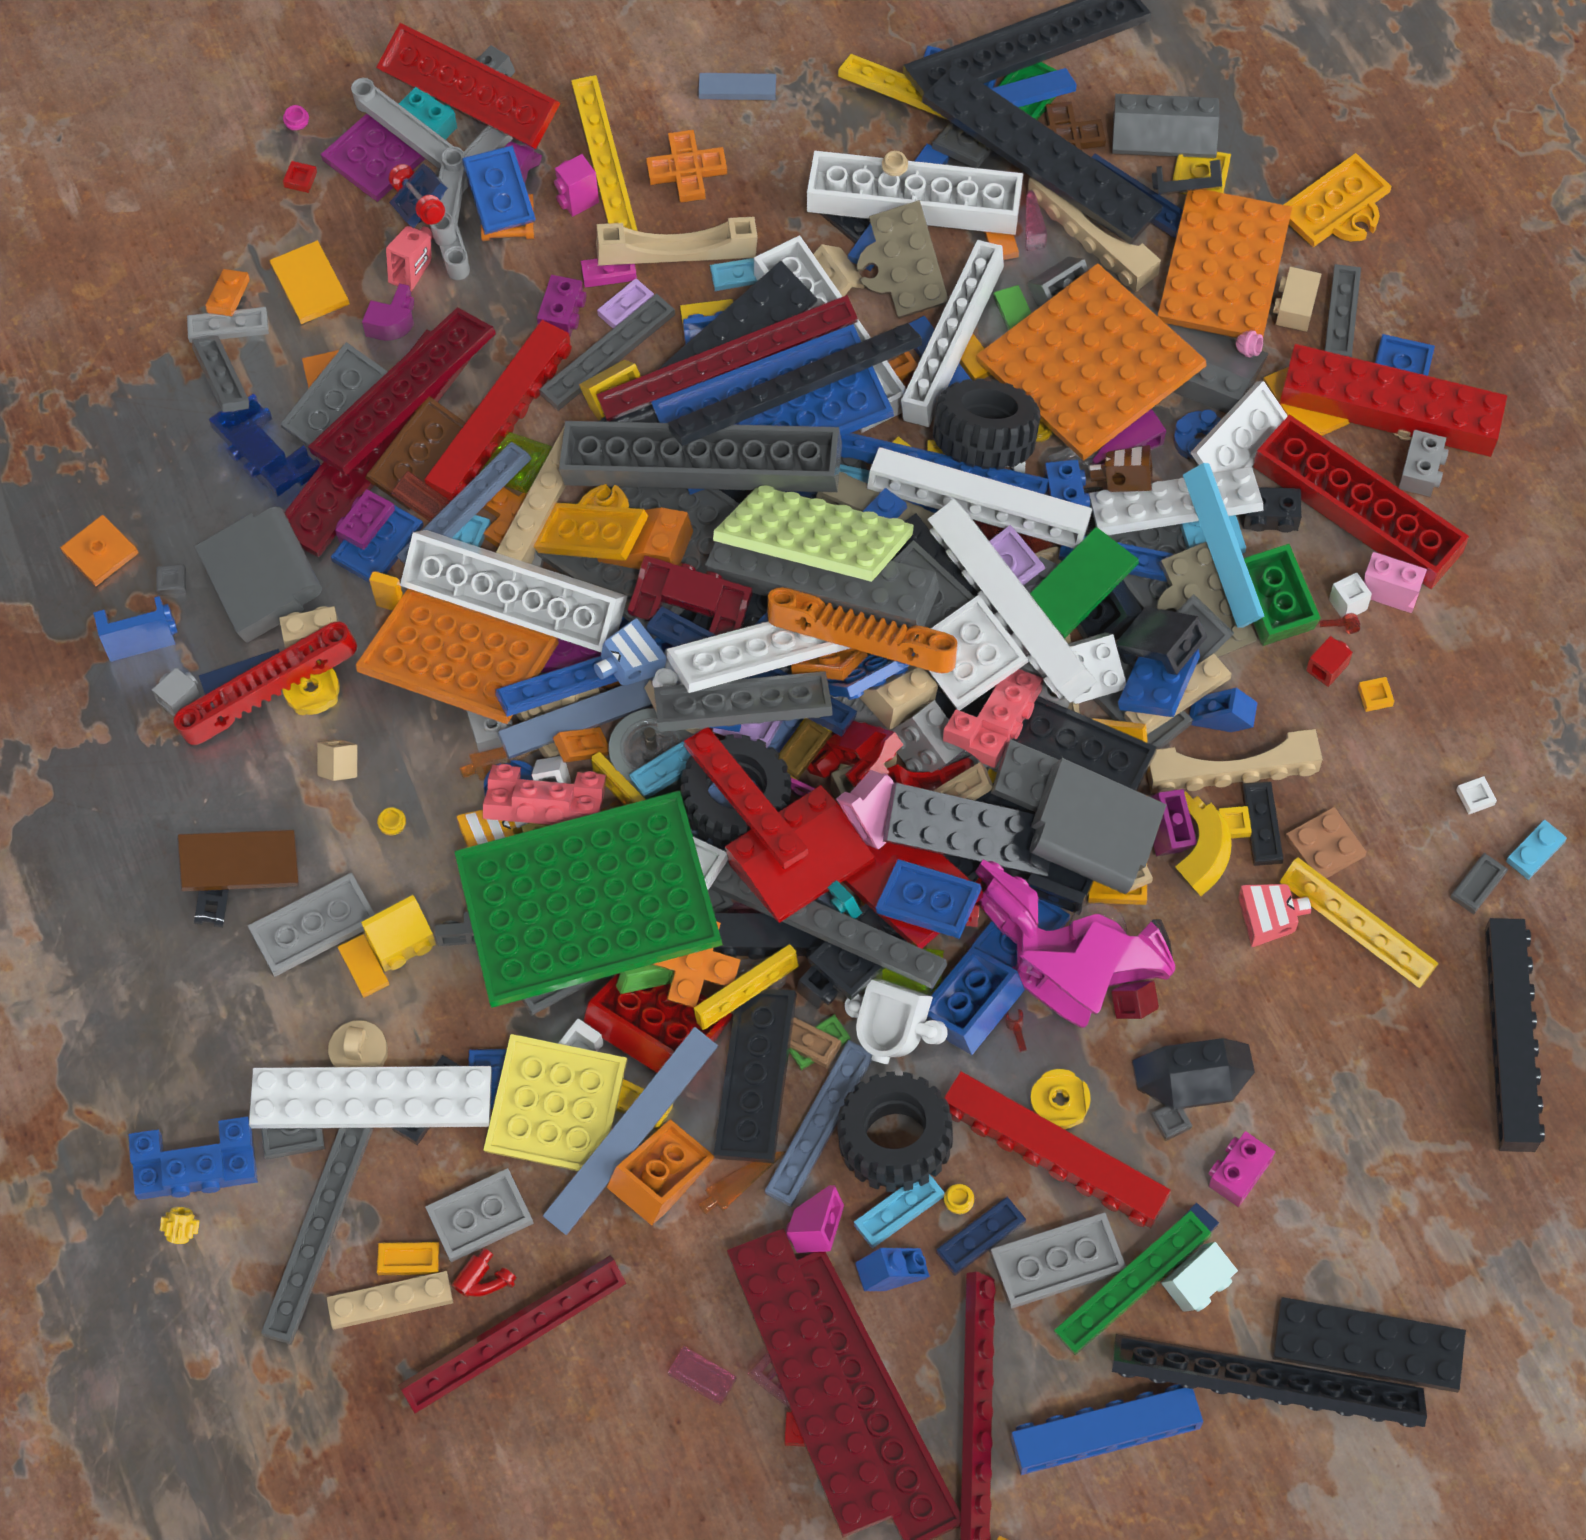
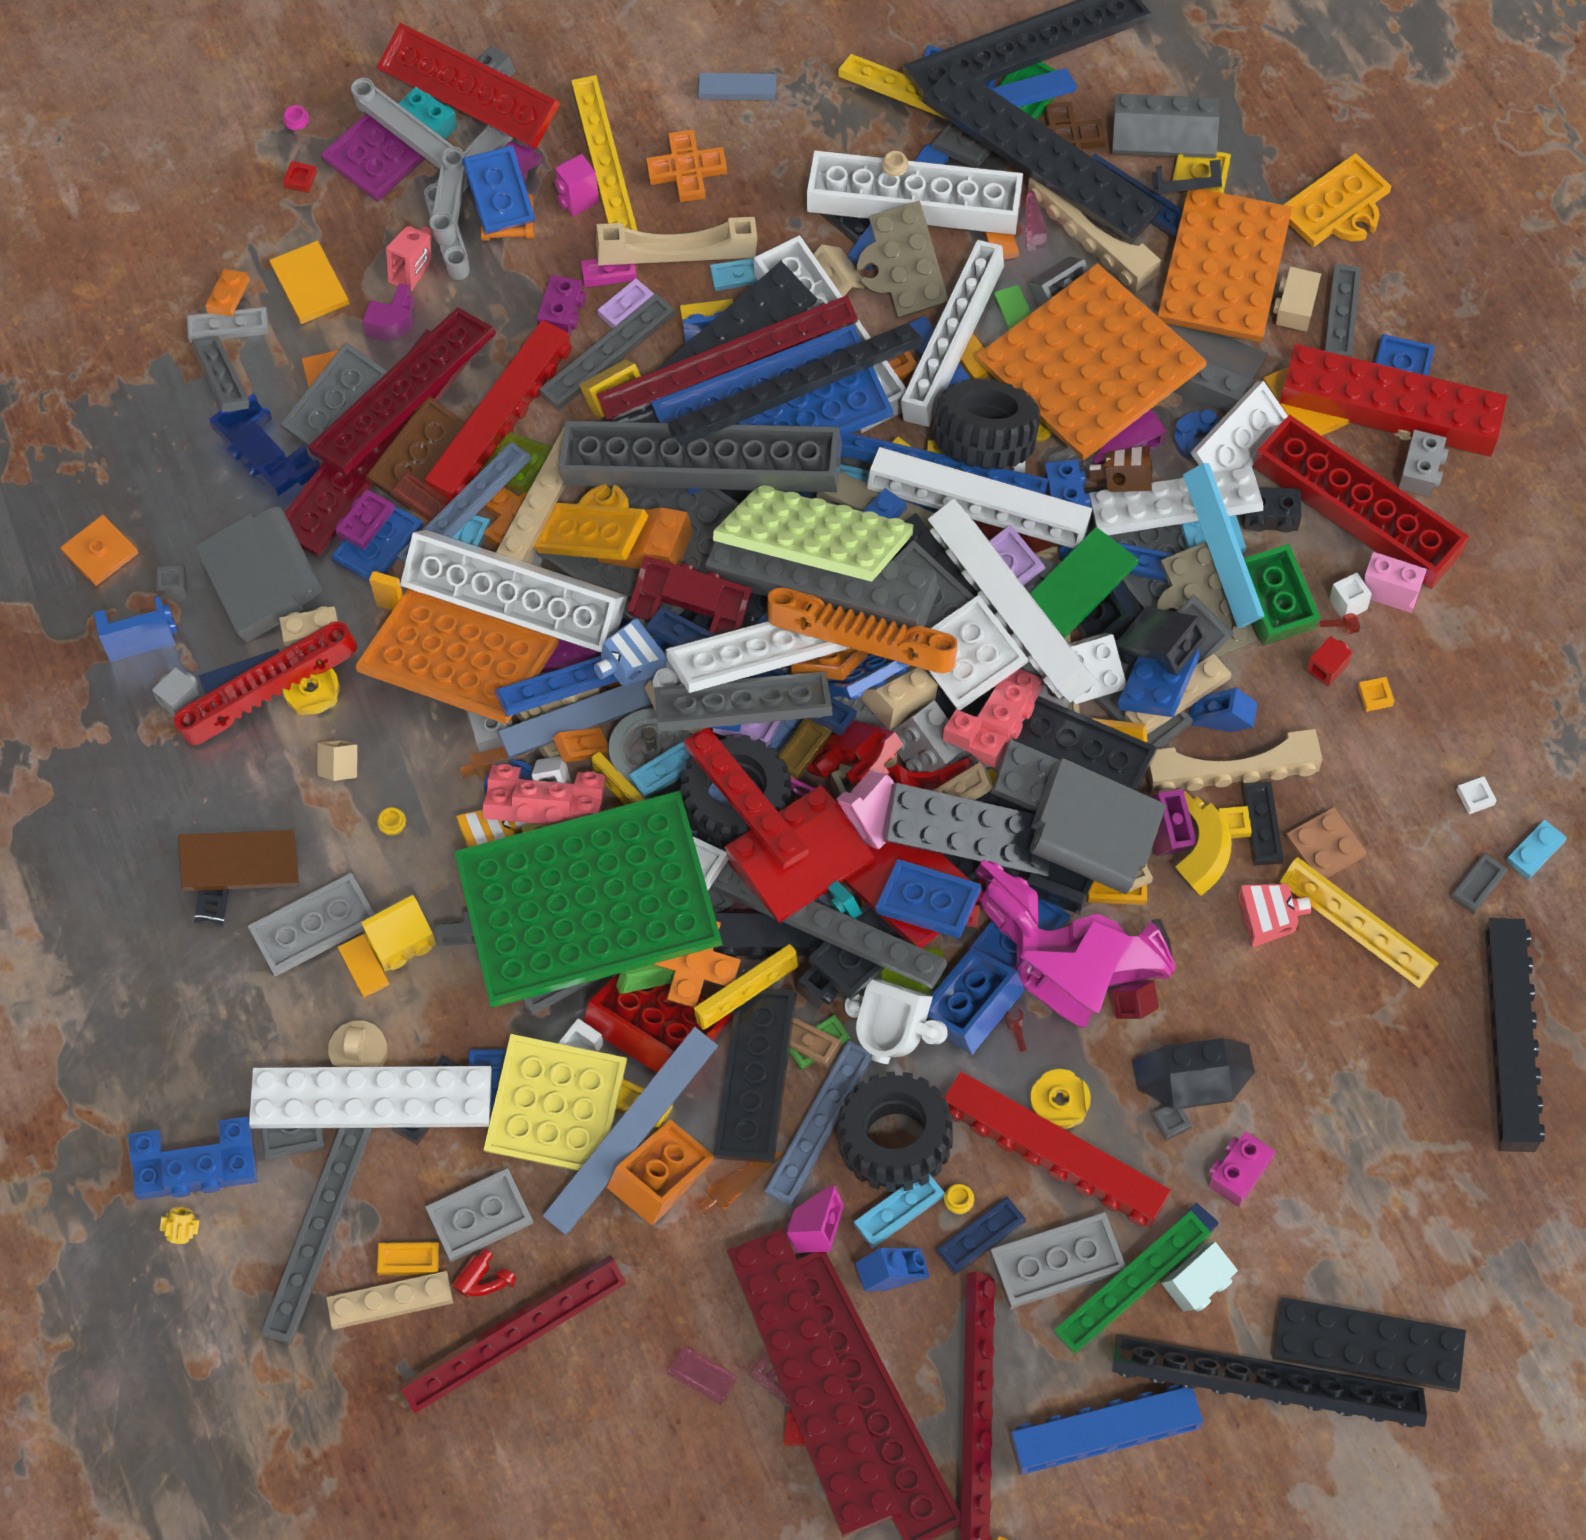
(417, 194): plate -> none
(1249, 343): bright pink plate -> none

